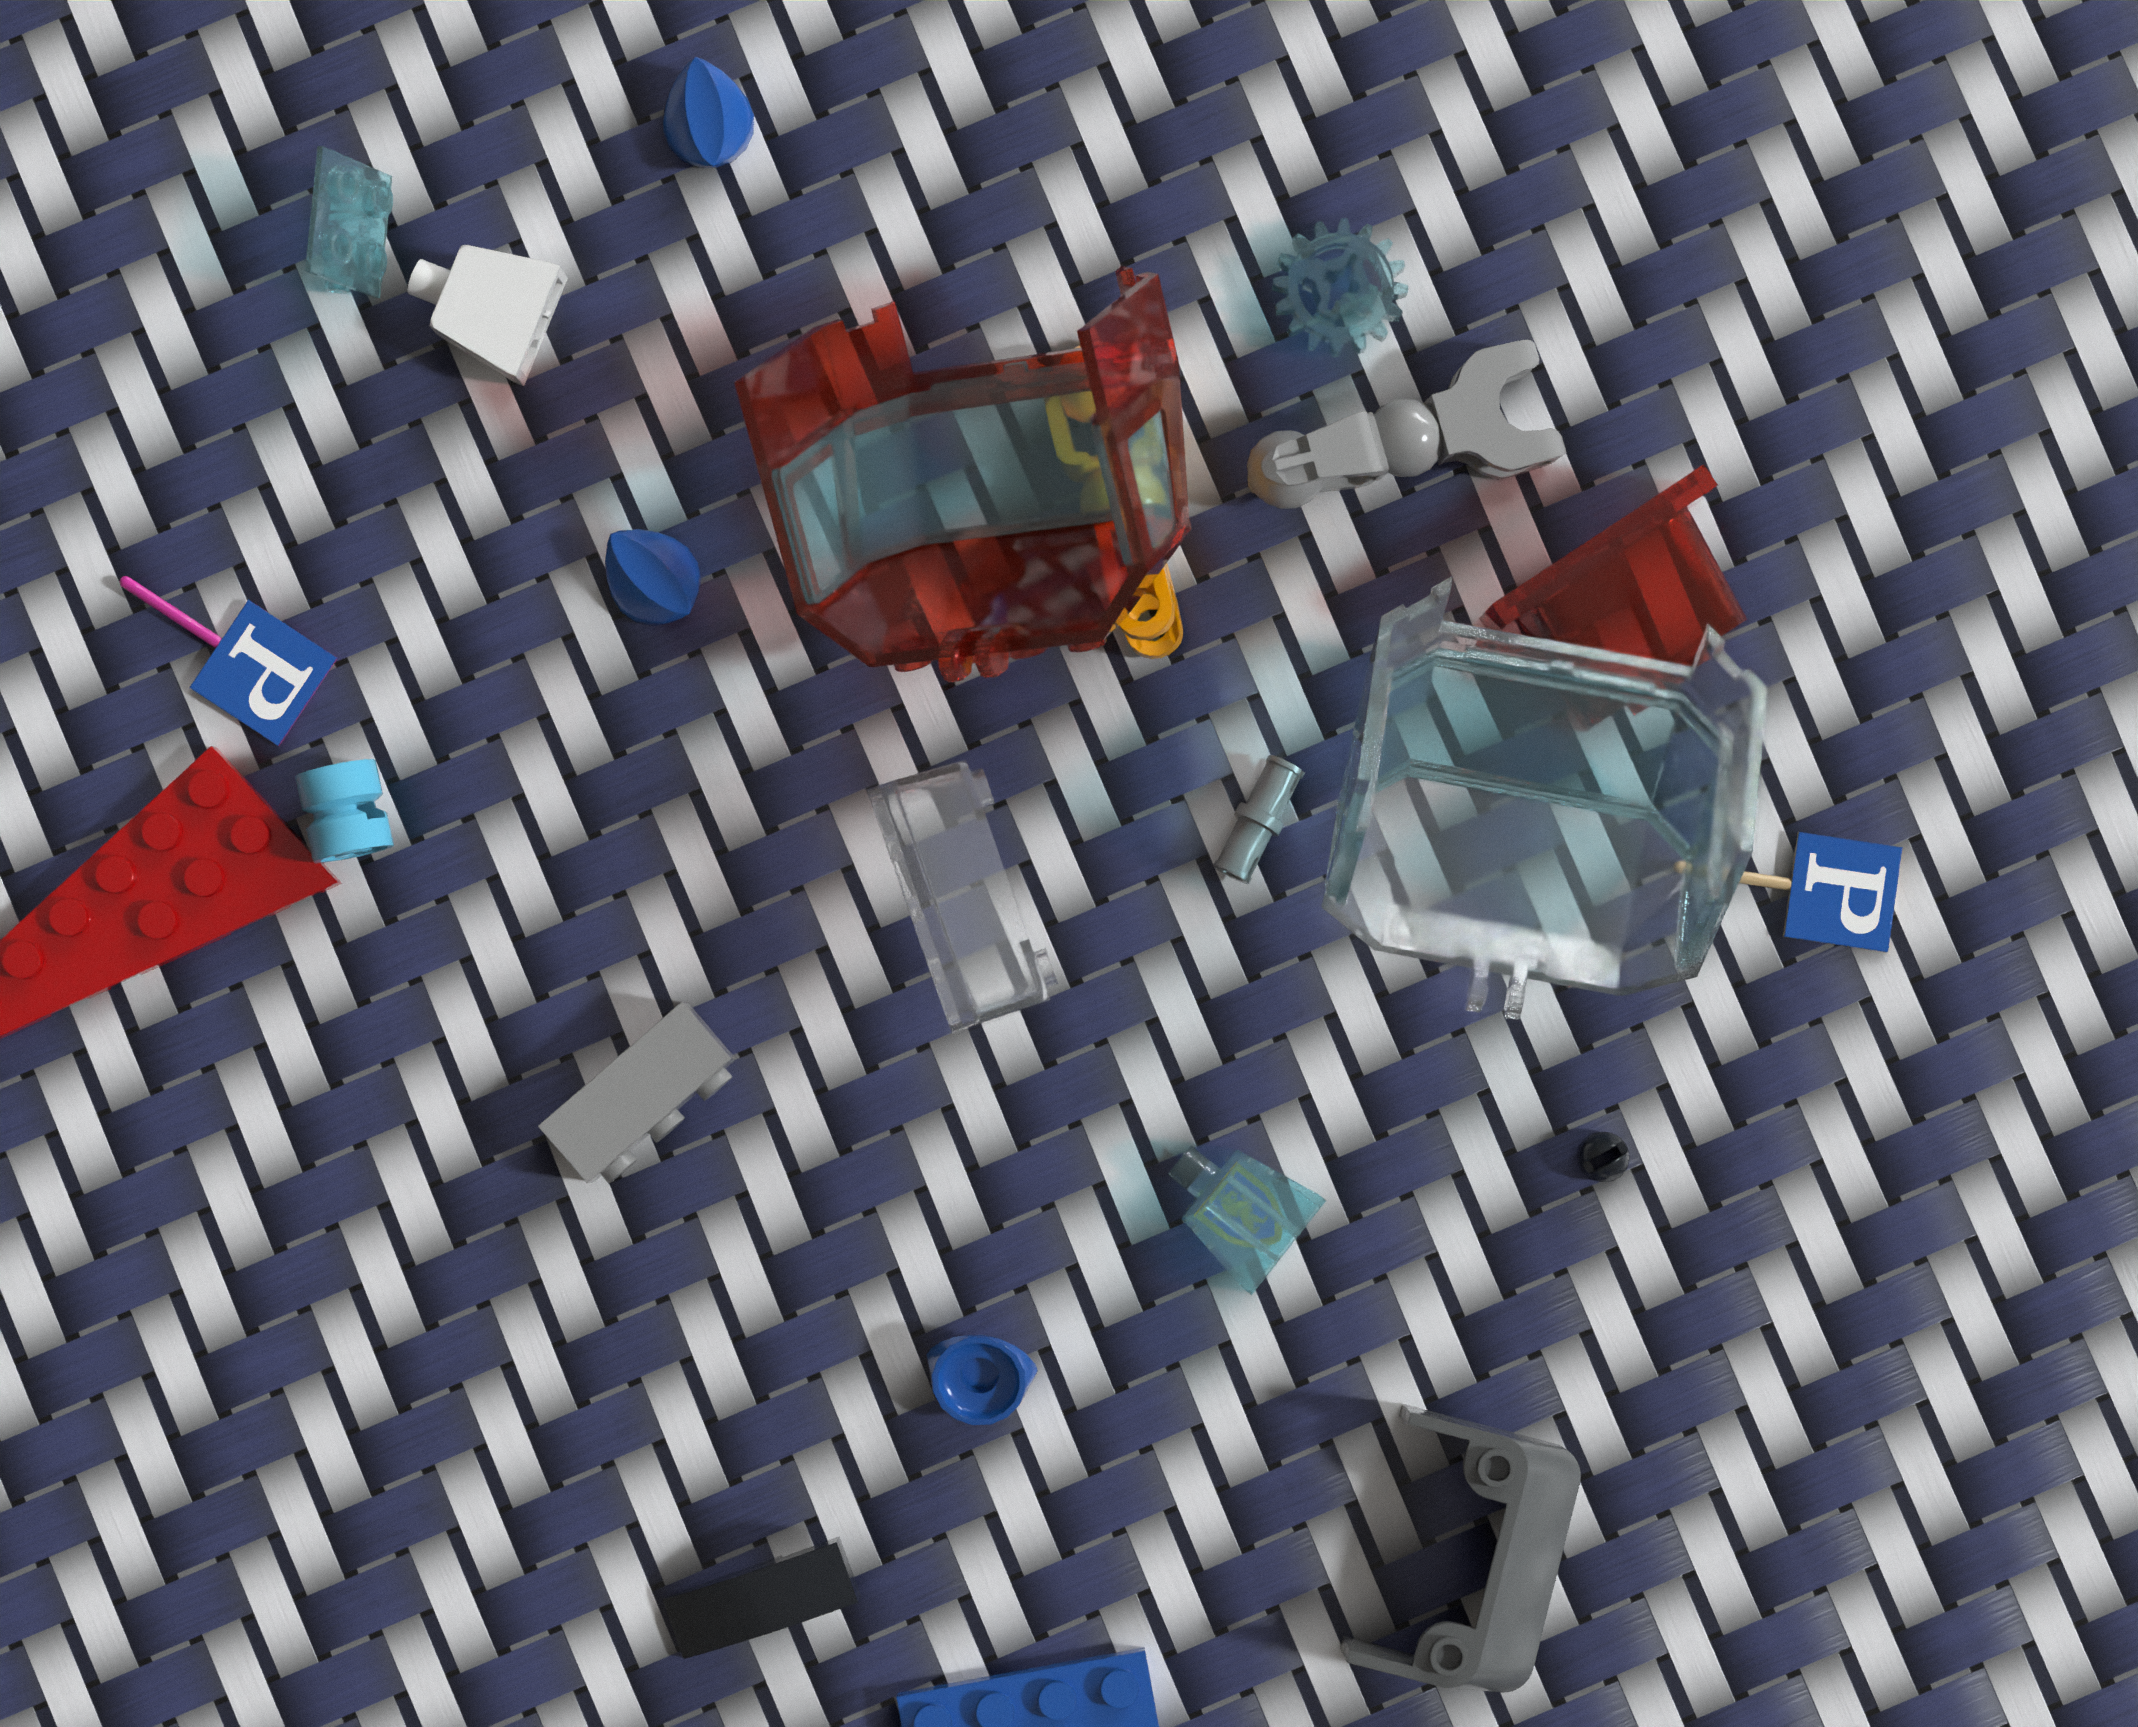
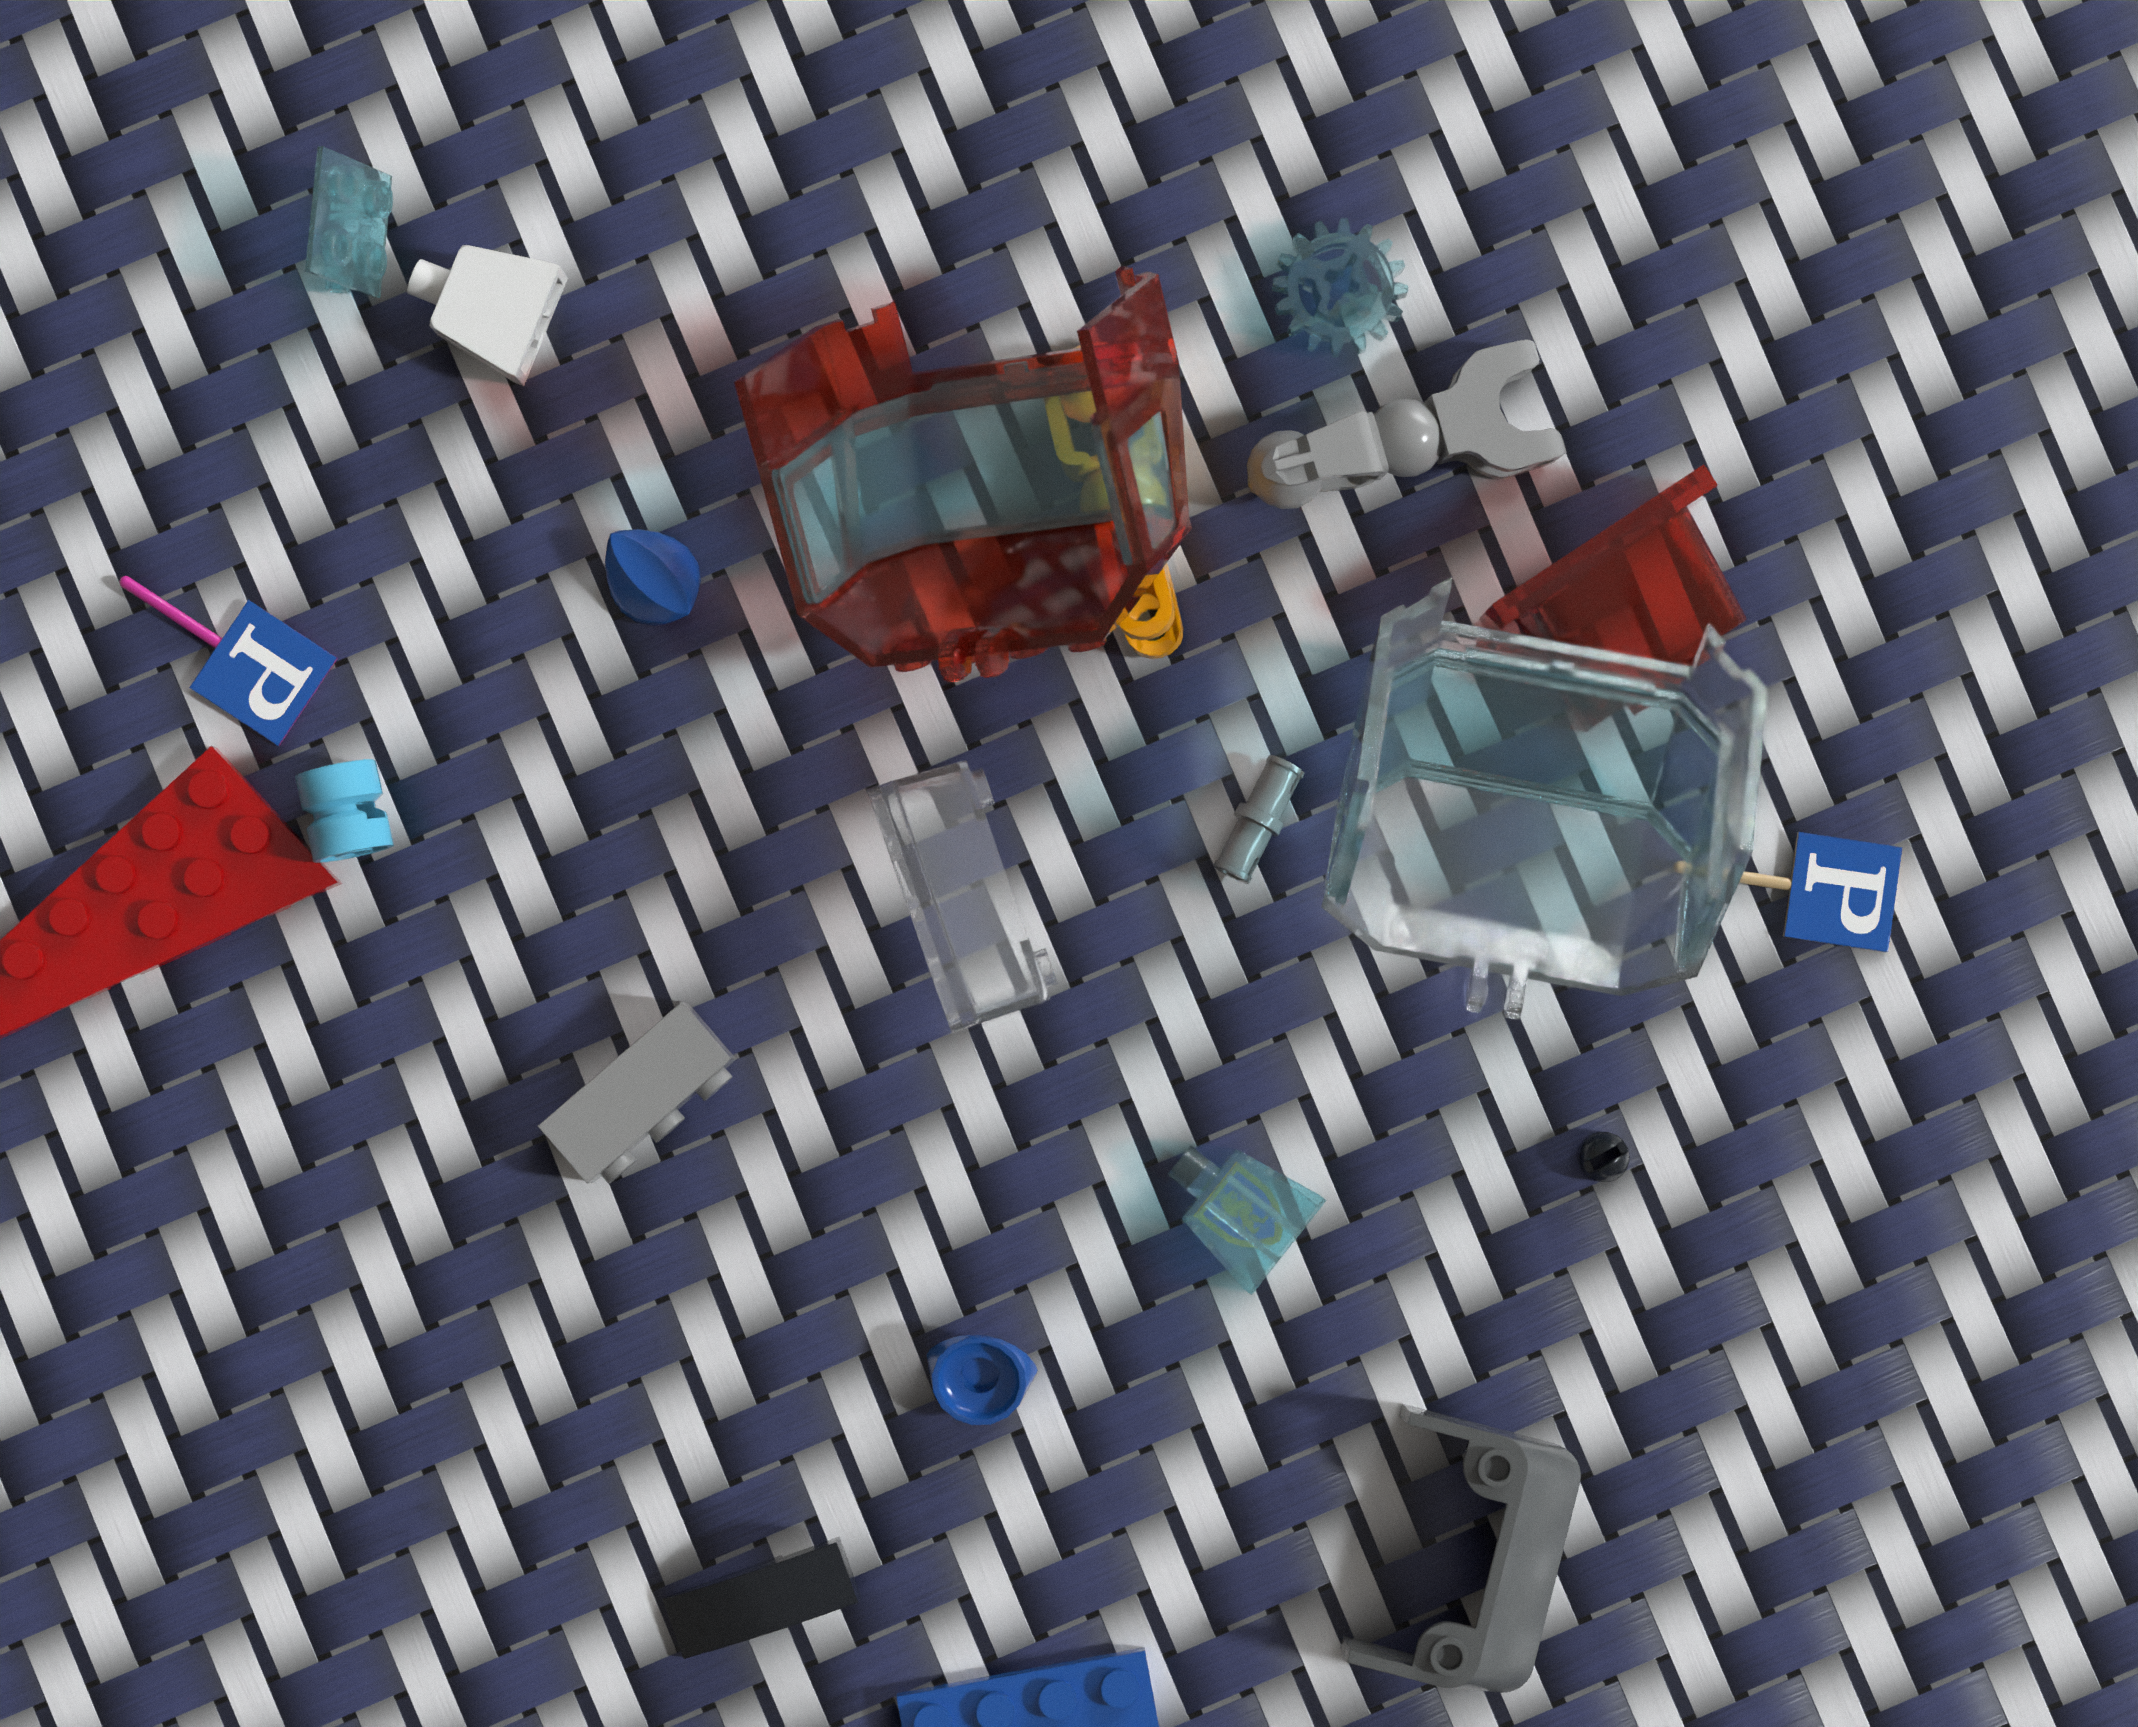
(707, 116): blue piece -> none

